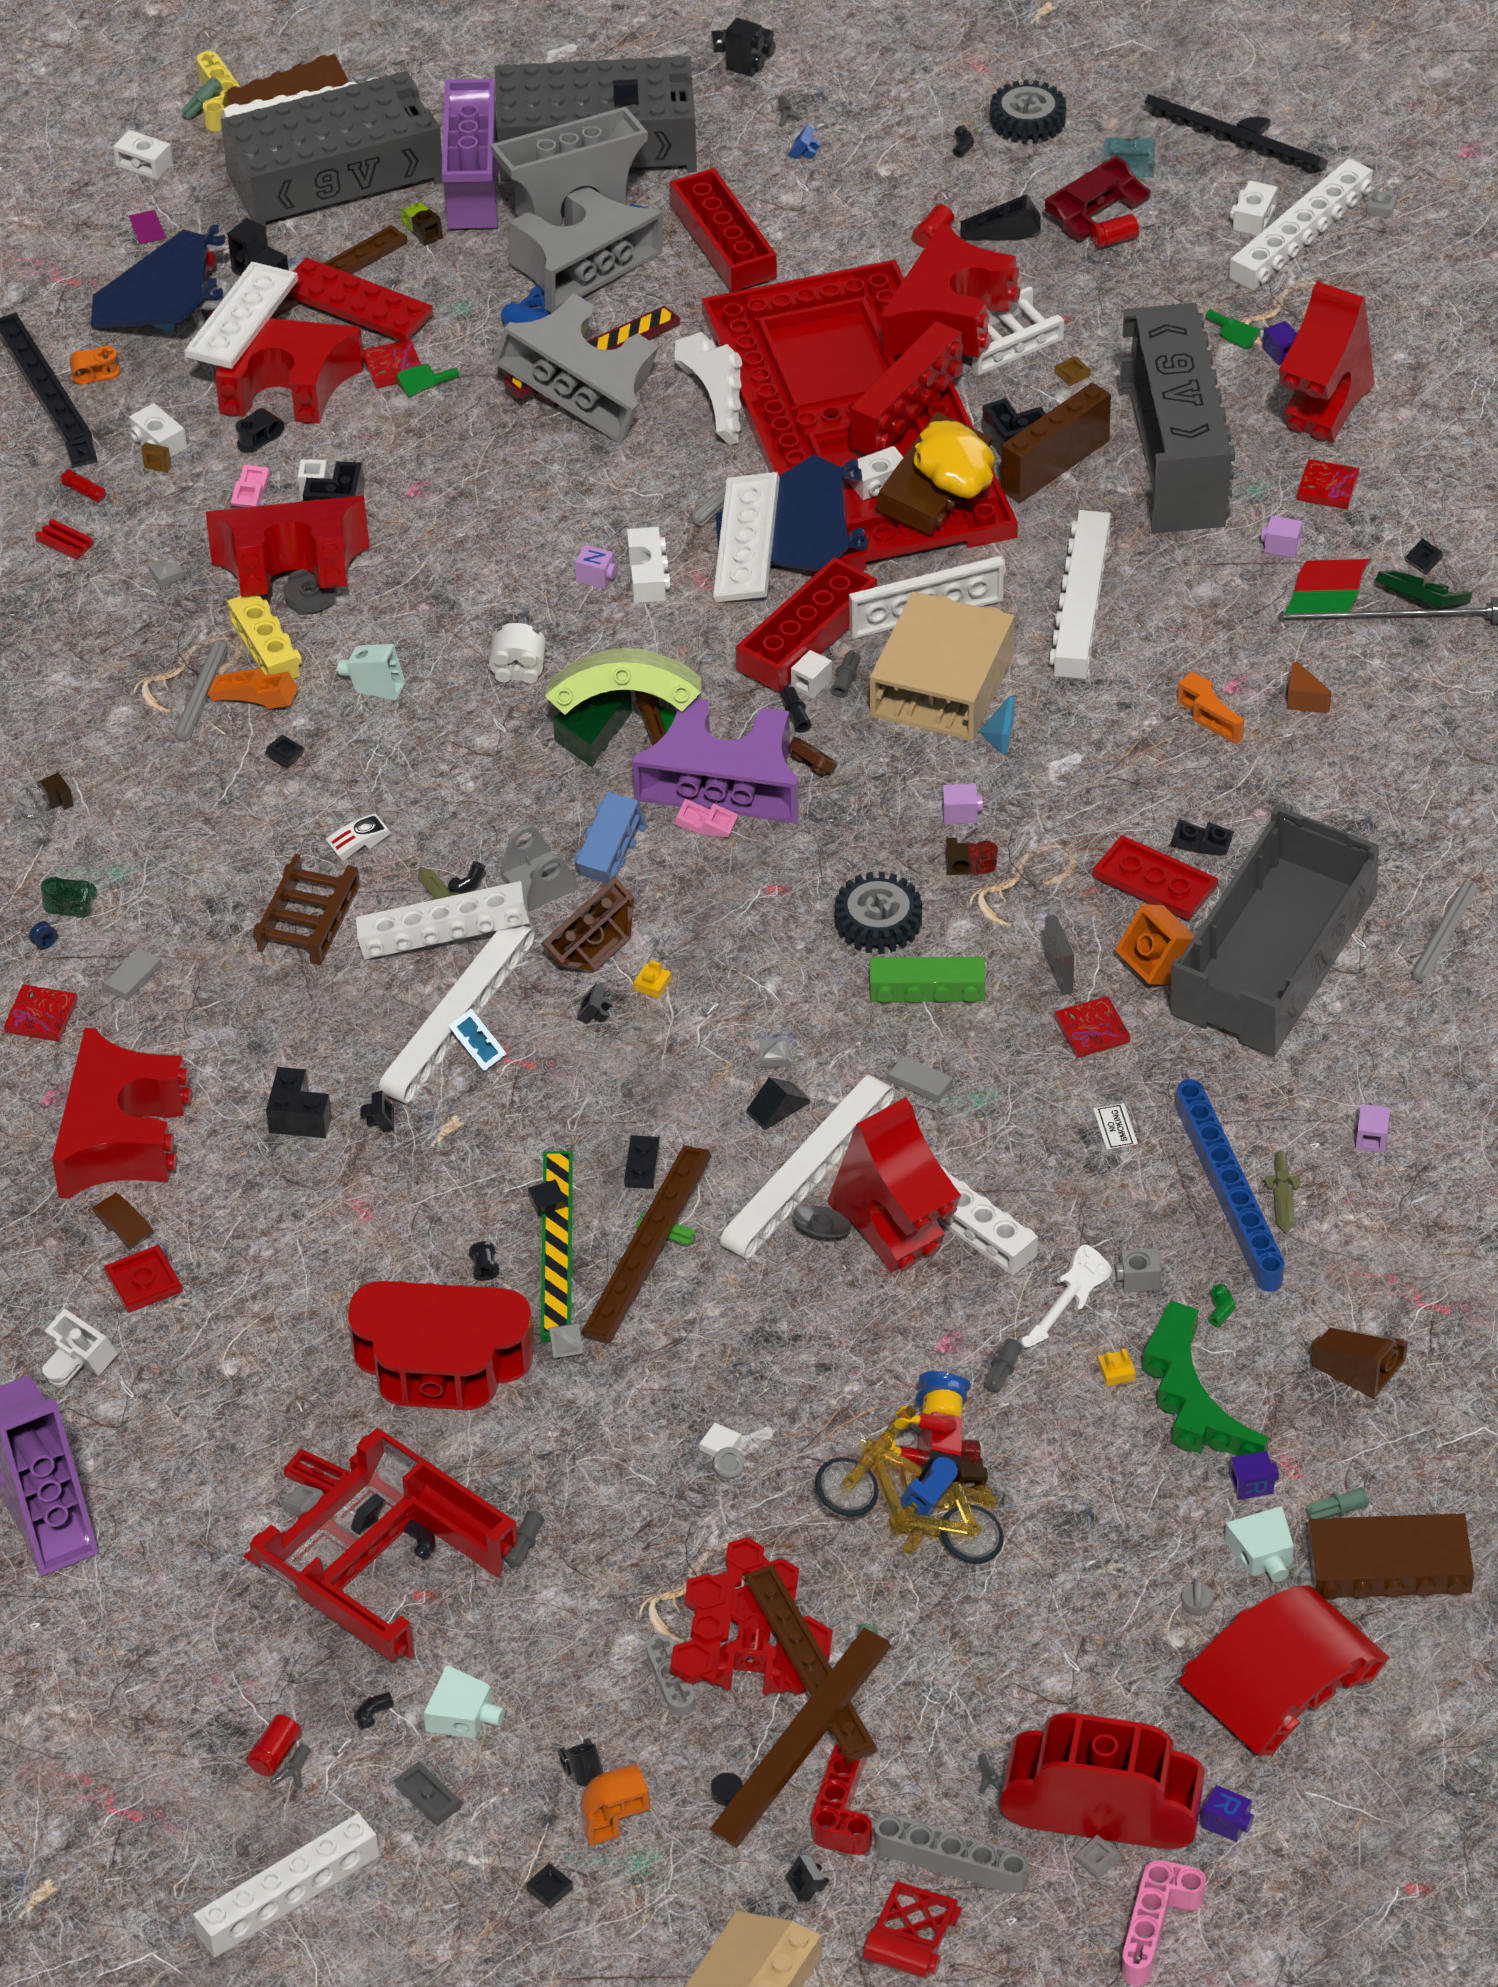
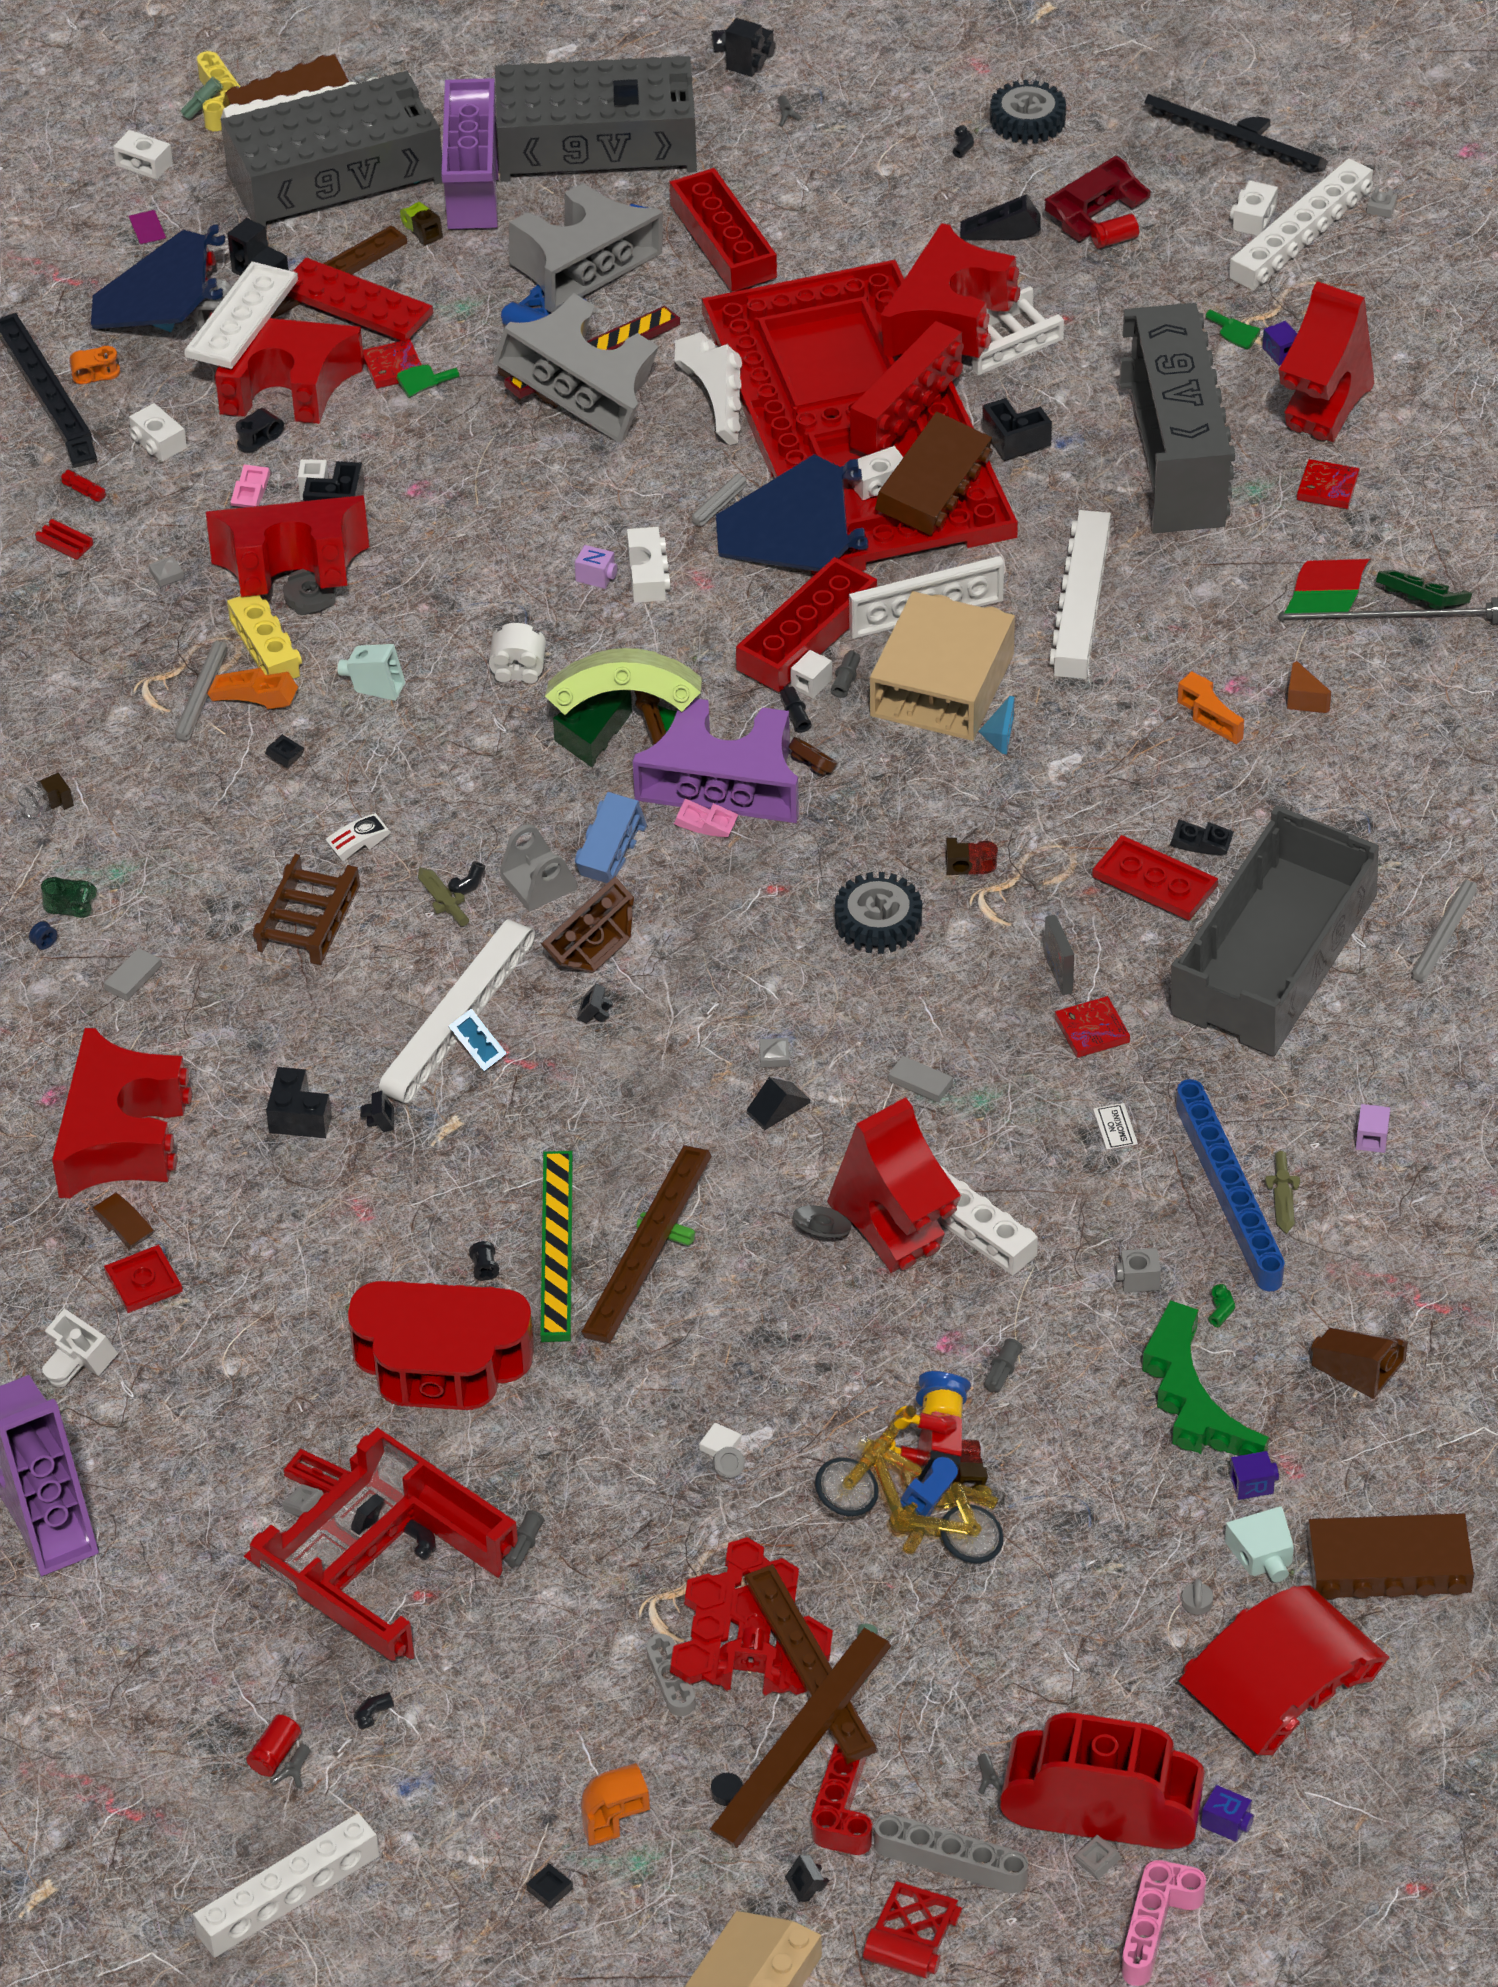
(40, 1012): red tile -> none
(156, 457): pearl gold tile -> none
(427, 1793): dark grey plate -> none
(442, 920): white brick -> none
(461, 1705): light aqua torso -> none
(546, 1197): black tile -> none
(565, 1340): light grey tile -> none
(569, 156): light grey piece -> none
(581, 1762): black piece -> none
(642, 1162): black plate -> none
(652, 979): yellow tile -> none
(746, 537): white tile -> none
(804, 144): blue tile -> none
(804, 1168): white beam -> none
(927, 979): bright green brick -> none
(929, 225): red piece -> none
(954, 458): yellow piece -> none
(961, 803): lavender brick -> none
(1055, 442): reddish brown brick -> none
(1072, 370): pearl gold tile -> none
(1084, 1273): white piece -> none
(1116, 1367): yellow tile -> none
(1135, 151): clear light blue slope -> none
(1154, 943): orange brick -> none
(1282, 536): lavender brick -> none
(1338, 1504): sand green axle -> none
(1424, 556): black tile -> none

